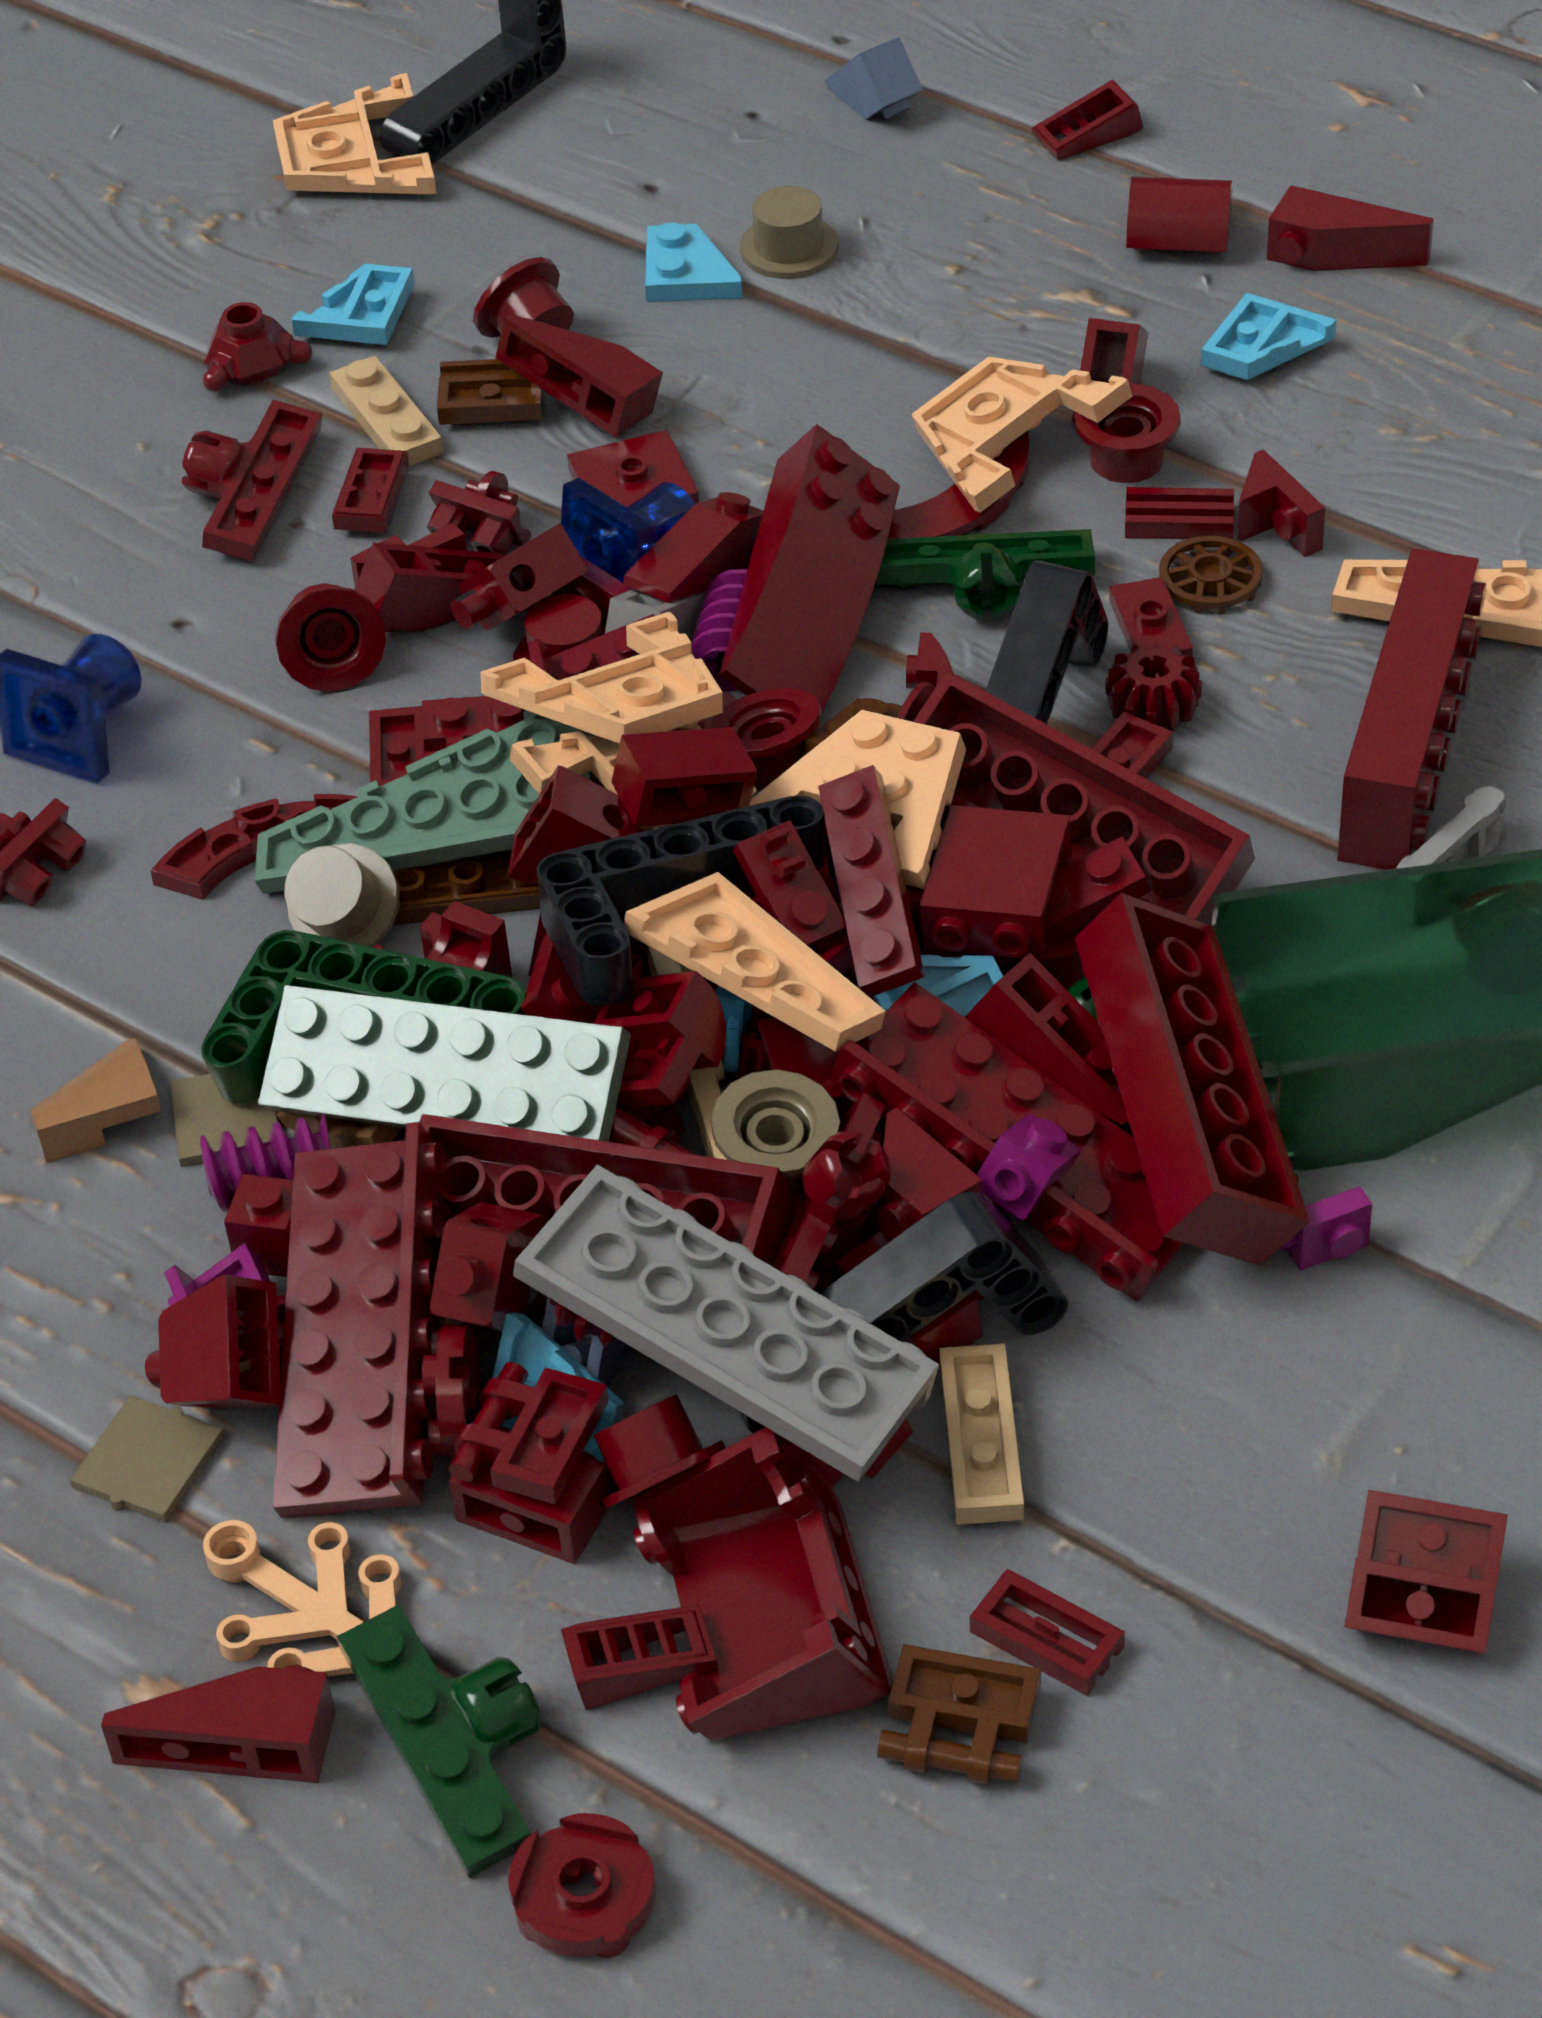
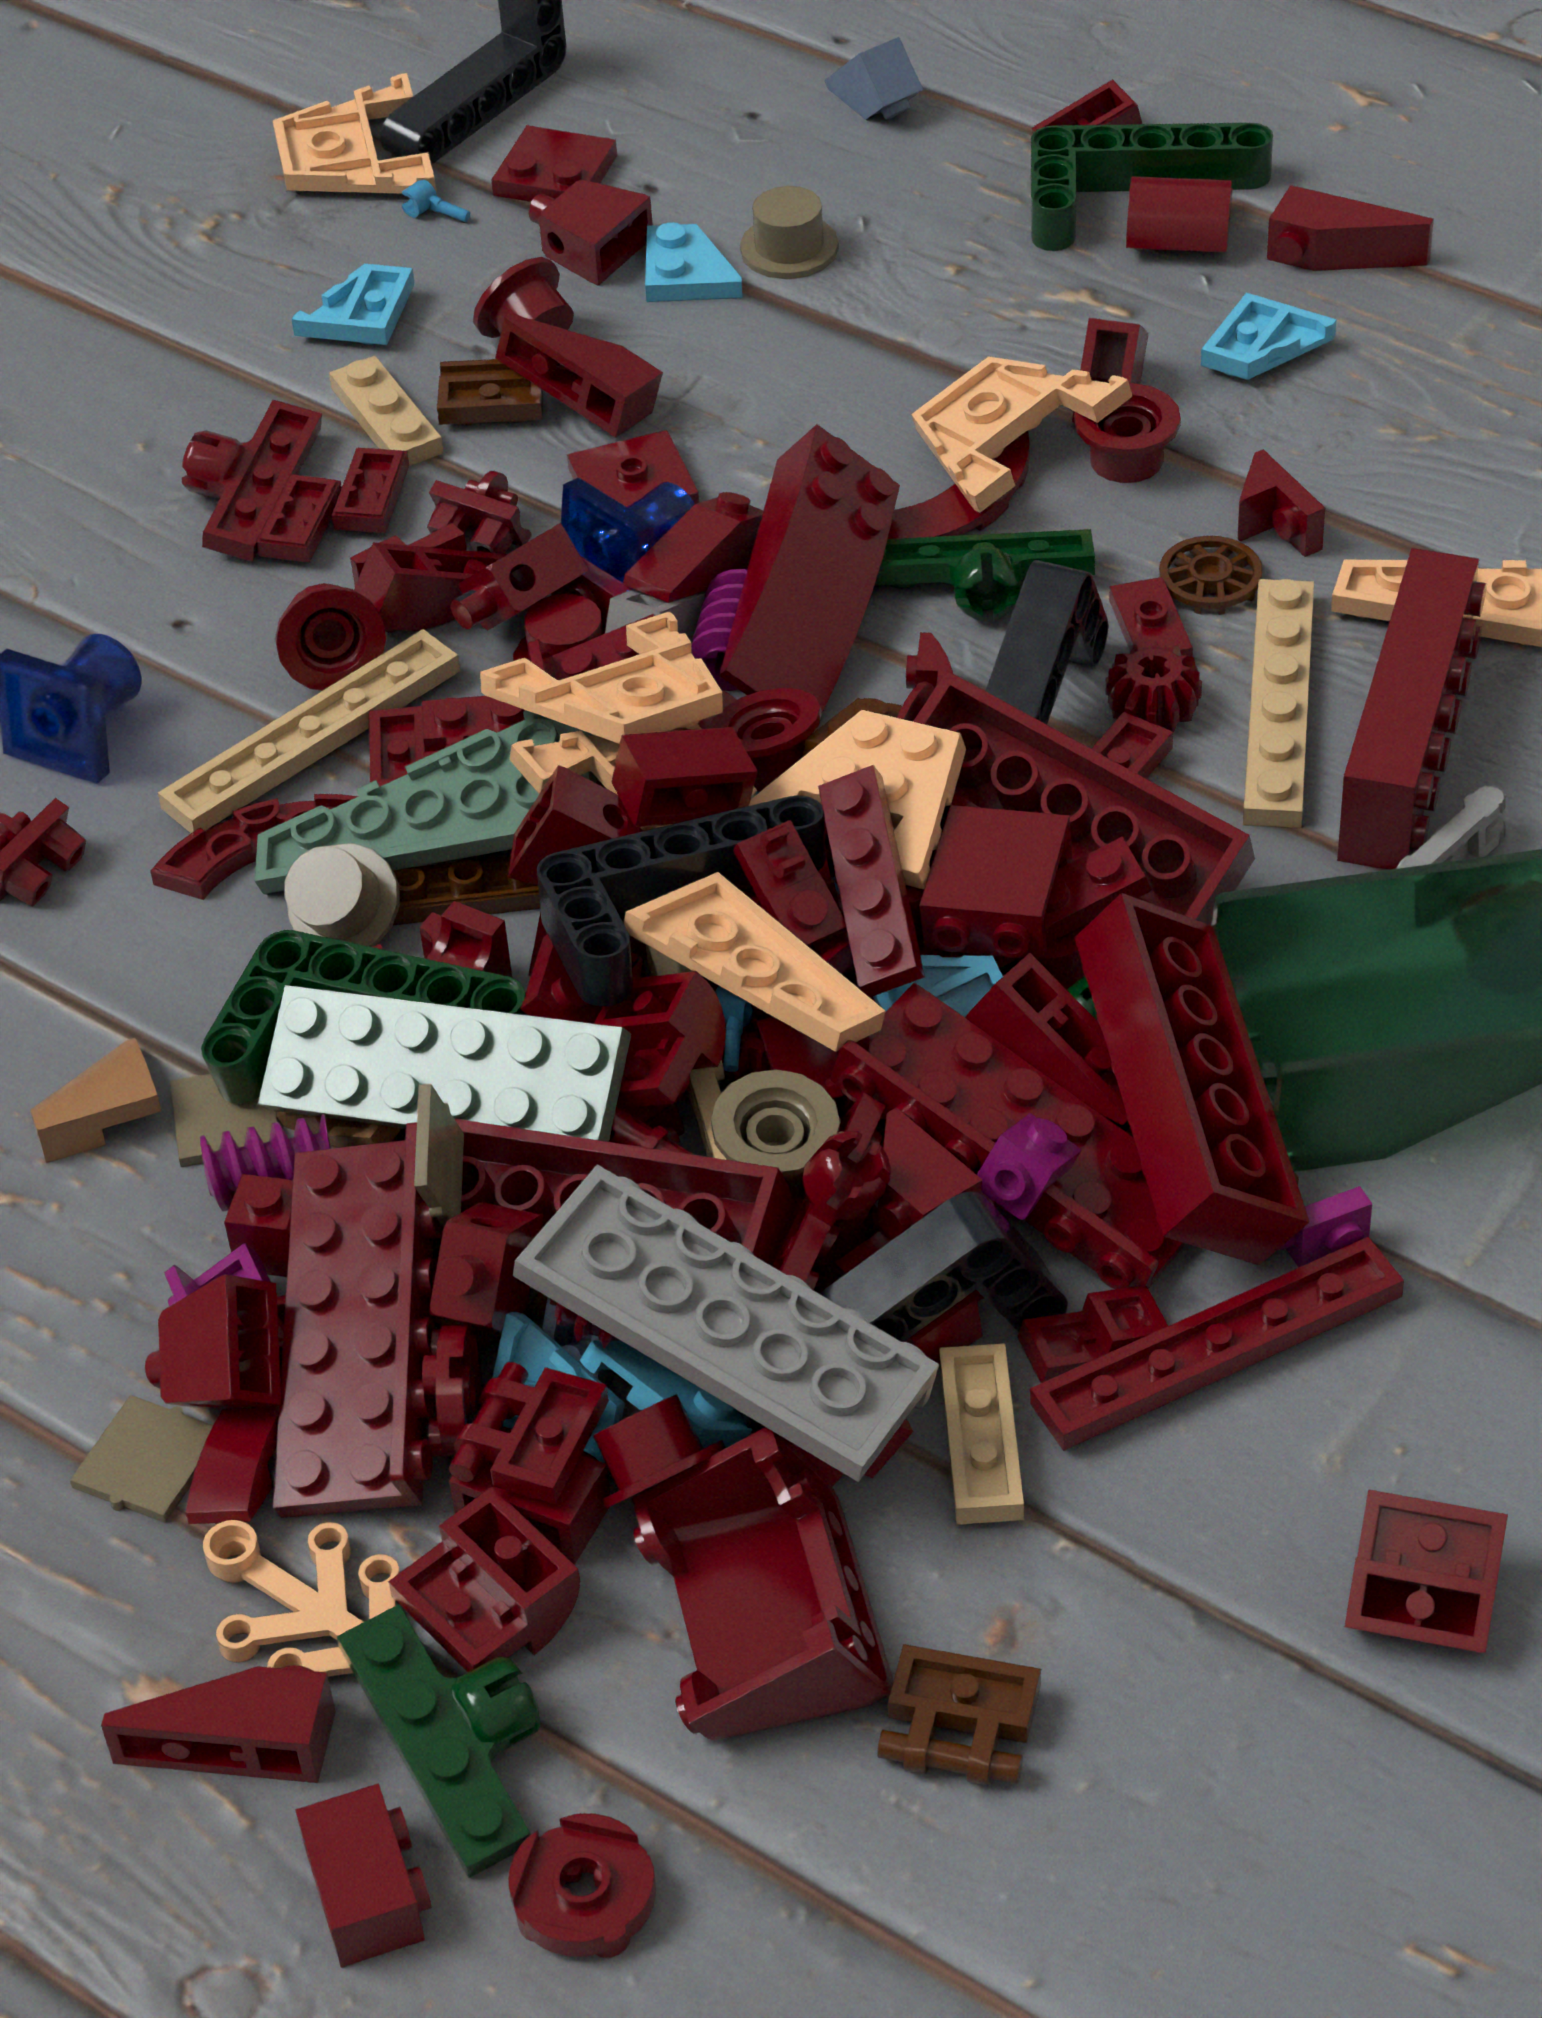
(233, 1467): none -> dark red slope
(249, 348): dark red rock -> none
(299, 518): none -> dark red plate
(307, 732): none -> tan plate
(362, 1875): none -> dark red brick
(424, 197): none -> dark azure hand
(438, 1156): none -> dark tan piece
(489, 1584): none -> dark red brick
(551, 162): none -> dark red plate
(592, 227): none -> dark red torso
(626, 1678): dark red slope -> none
(653, 1382): none -> medium azure wing
(1039, 1640): dark red tile -> none
(1104, 1324): none -> dark red slope
(1107, 156): none -> dark green beam
(1178, 512): dark red tile -> none
(1215, 1343): none -> dark red plate
(1279, 704): none -> tan plate

